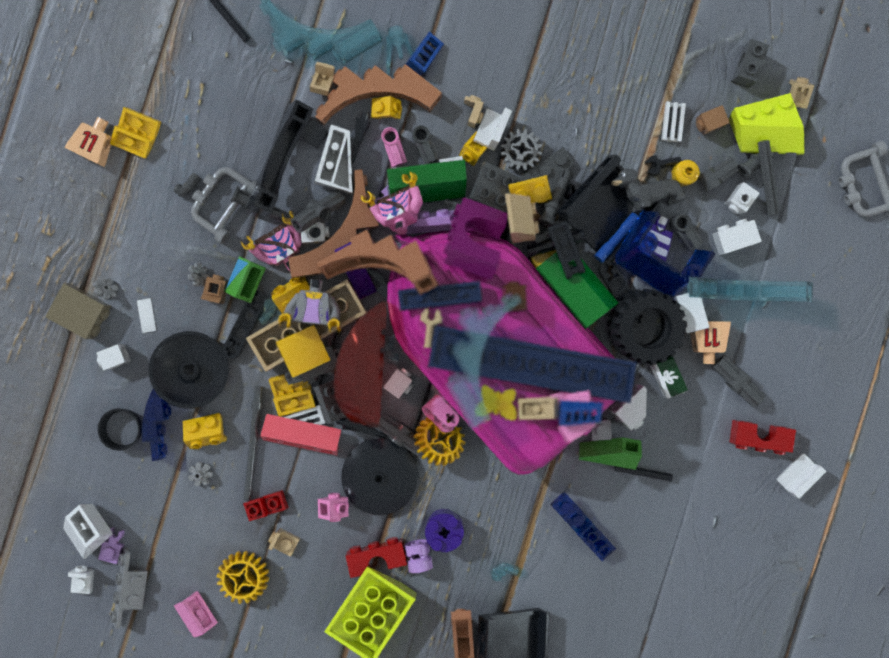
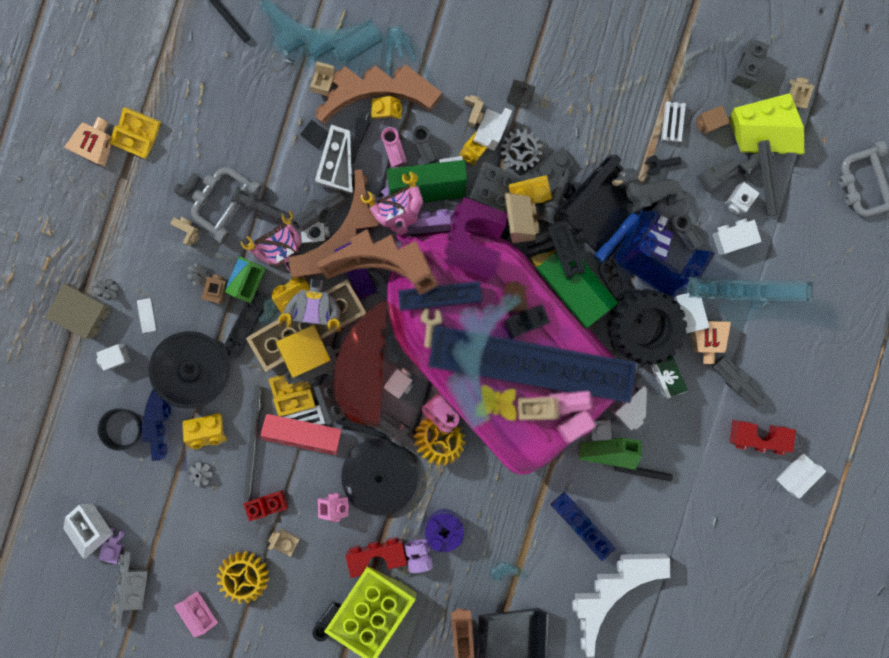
(81, 580): white bracket -> none
(185, 225): none -> tan bracket
(268, 184): black arch -> none
(324, 621): none -> black piece
(416, 62): blue slope -> none
(521, 94): none -> clear smoke panel
(526, 321): none -> black slope
(579, 406): blue slope -> none
(593, 607): none -> white arch
(681, 176): yellow head -> none

